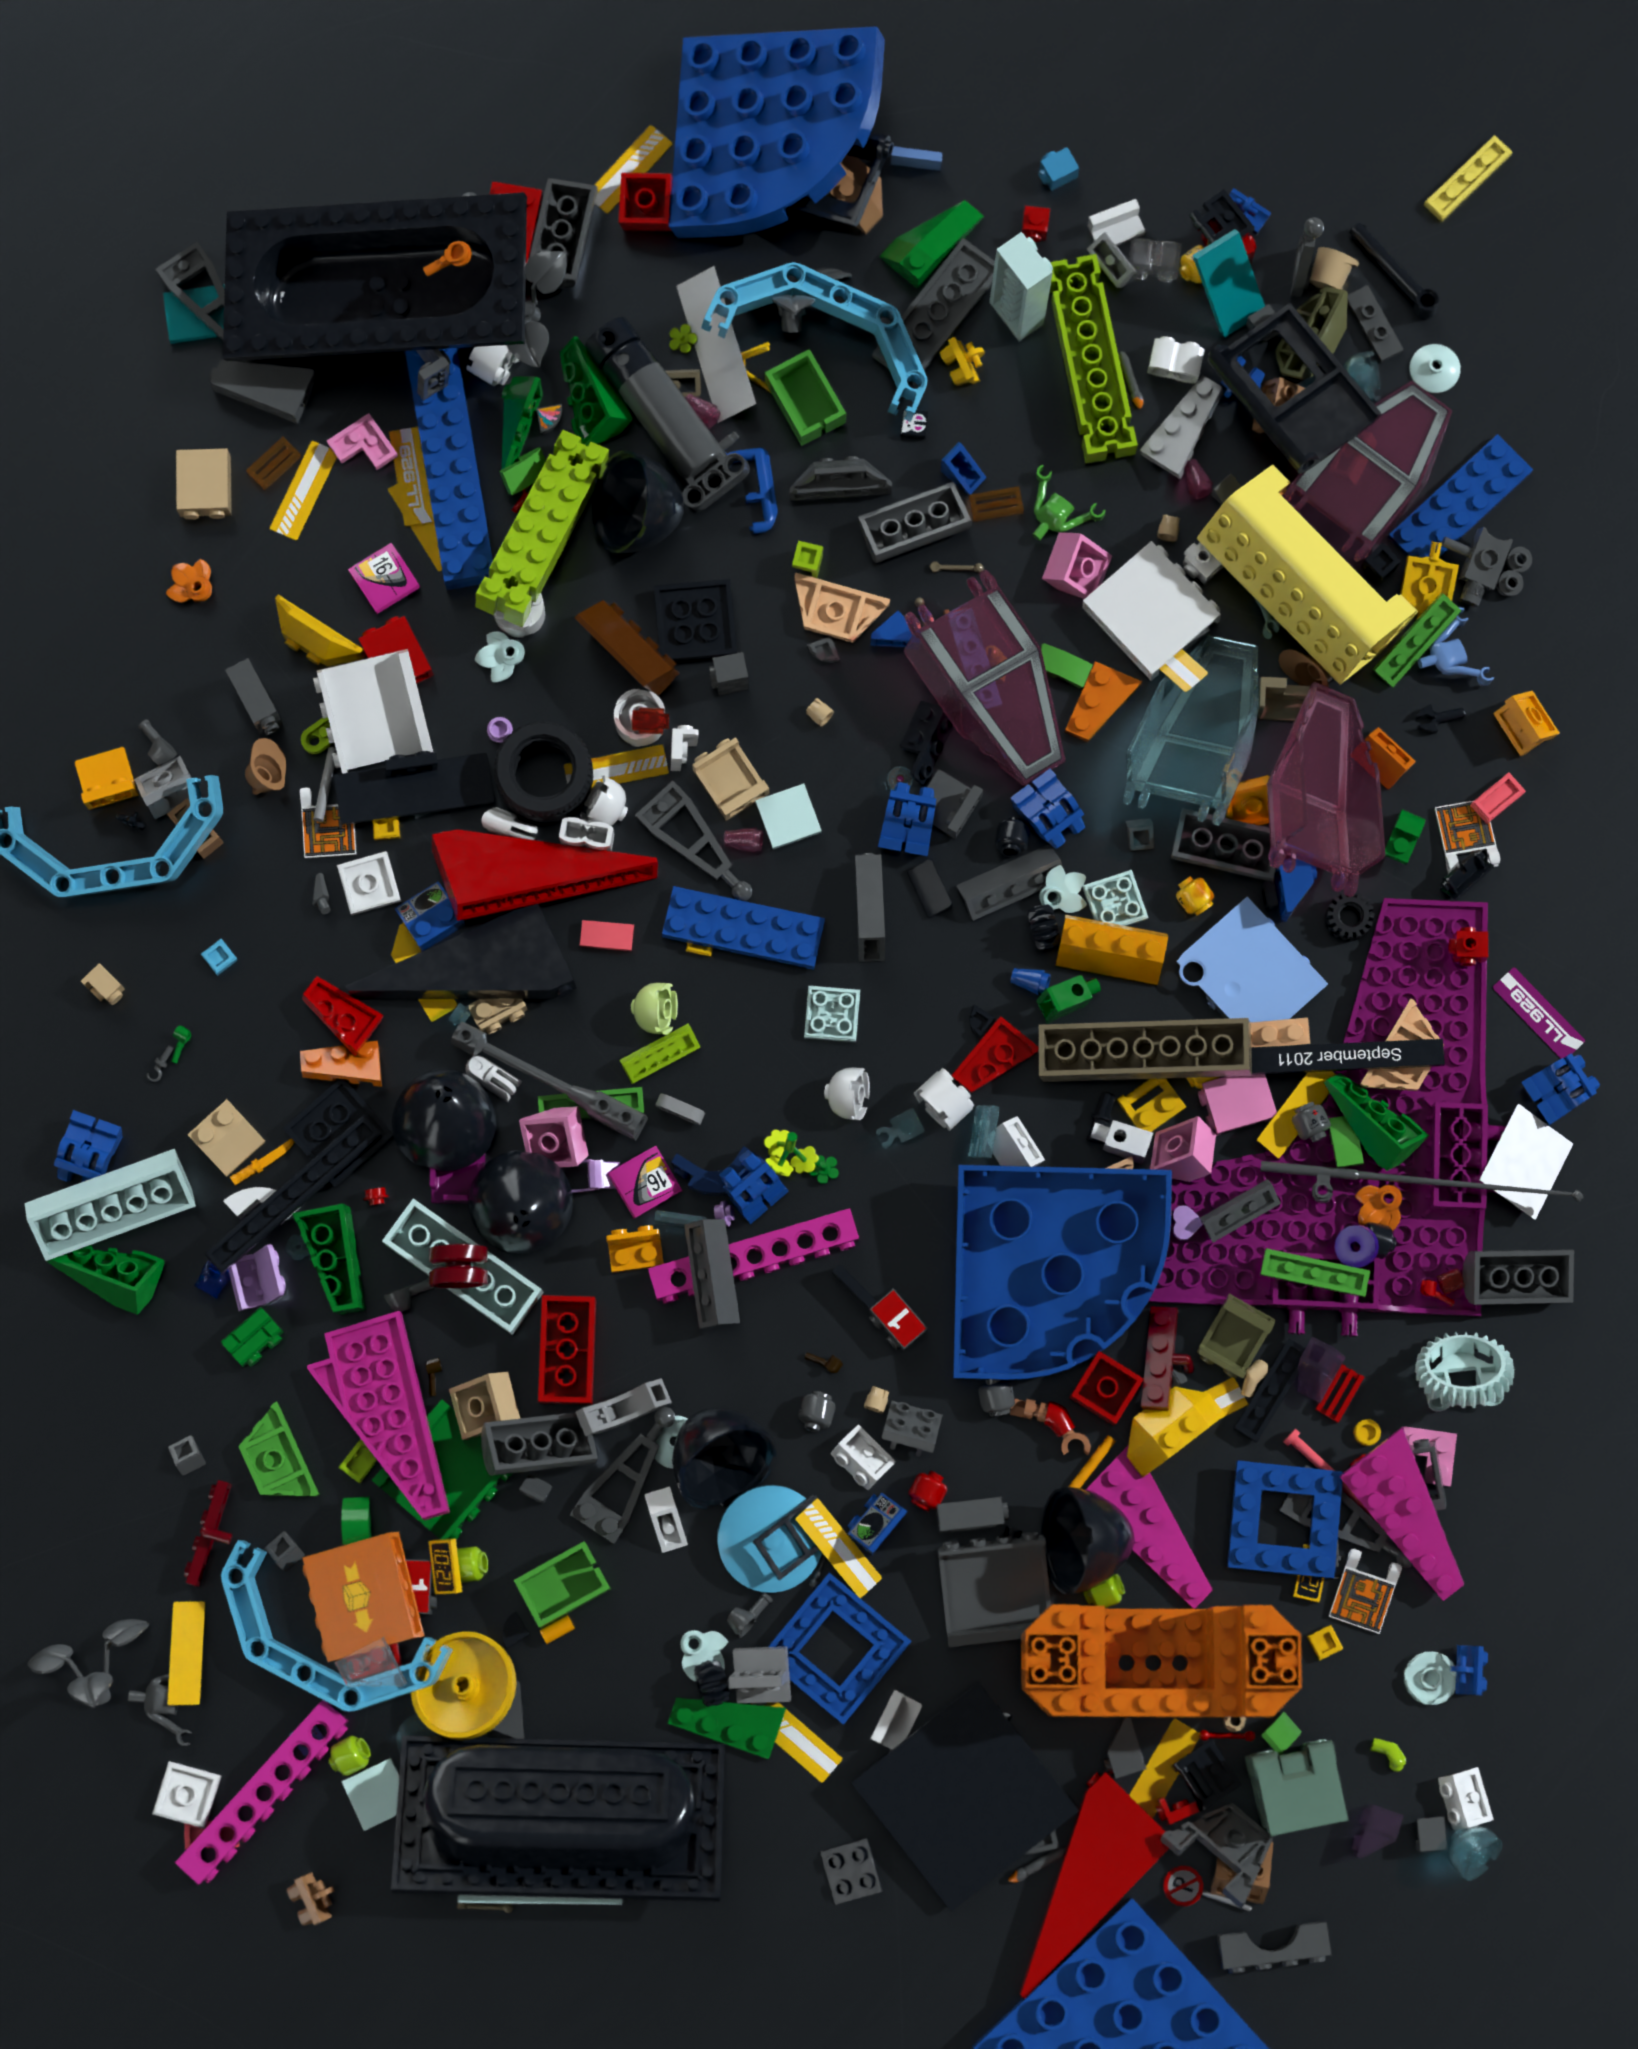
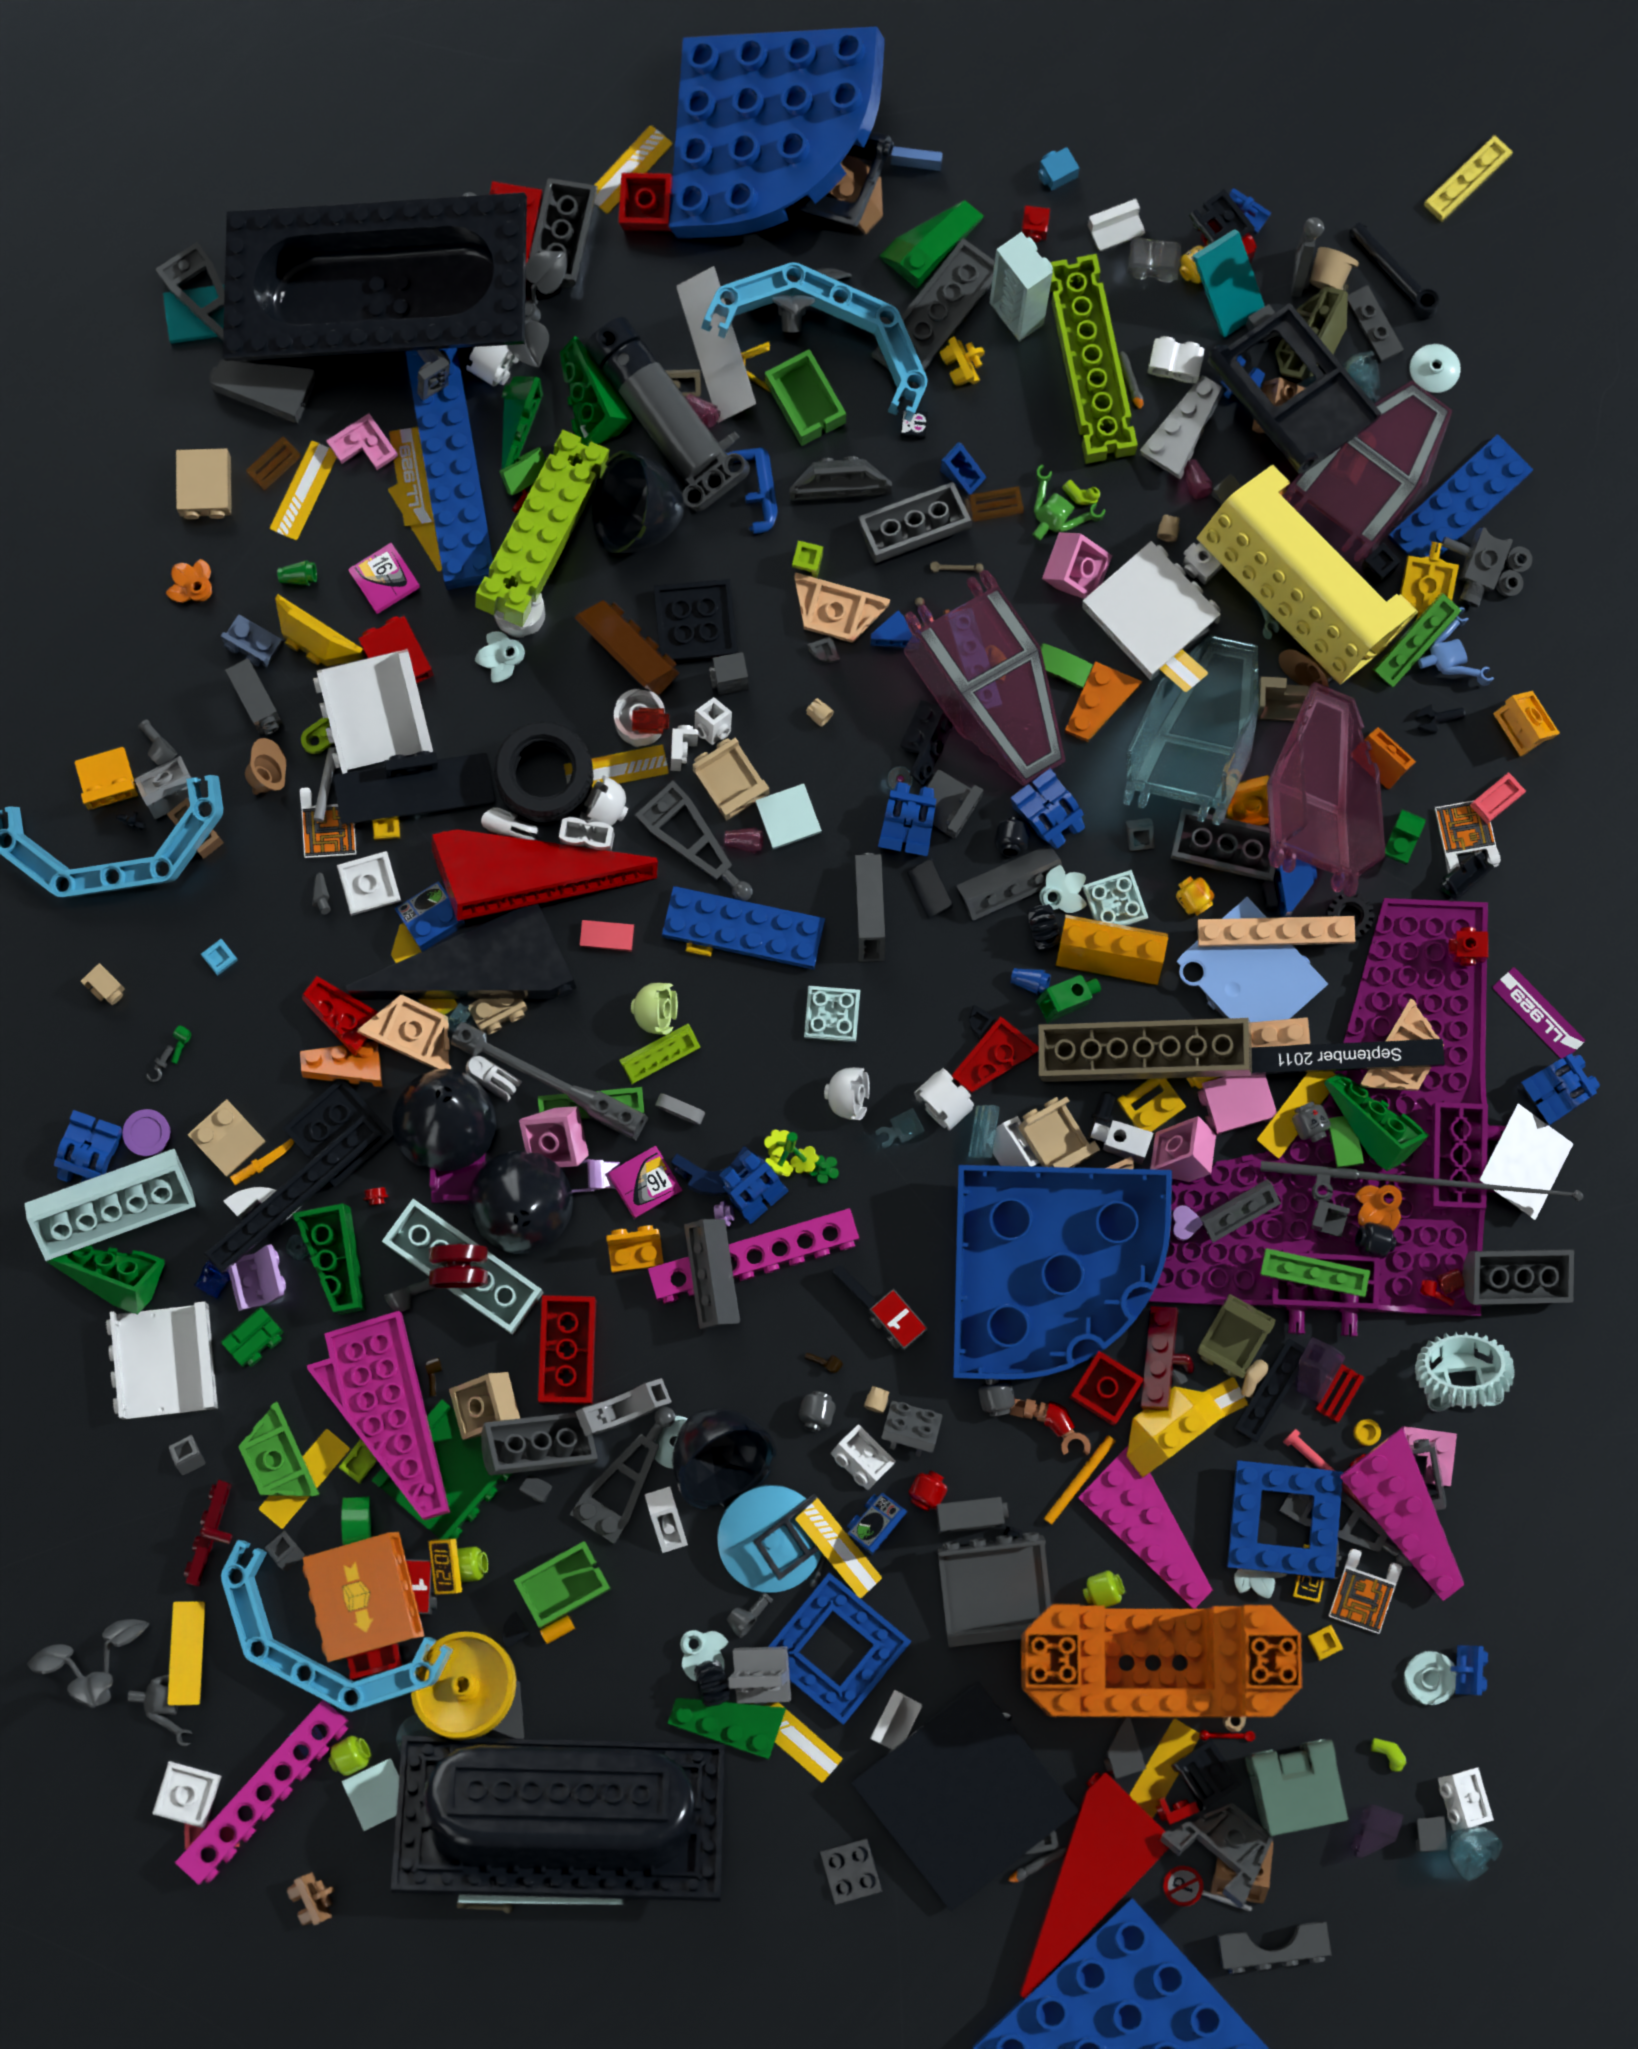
(146, 1132): none -> medium lavender piece
(162, 1361): none -> white panel
(252, 641): none -> sand blue bracket
(299, 573): none -> green cone
(320, 1460): none -> yellow sticker
(371, 1666): clear wing -> none
(411, 1031): none -> light nougat wing
(457, 254): orange plate -> none
(499, 729): lavender plate -> none
(549, 417): tile -> none
(675, 1219): clear light blue tile -> none
(682, 338): lime plant -> none
(713, 721): none -> white brick
(1056, 1136): none -> tan panel
(1081, 497): none -> lime arm
(1084, 1539): black piece -> none
(1112, 260): light grey slope -> none
(1259, 1581): none -> light aqua plate
(1276, 931): none -> light nougat plate
(1281, 1733): bright green slope -> none
(1329, 1218): none -> dark grey panel
(1368, 1246): dark purple piece -> none

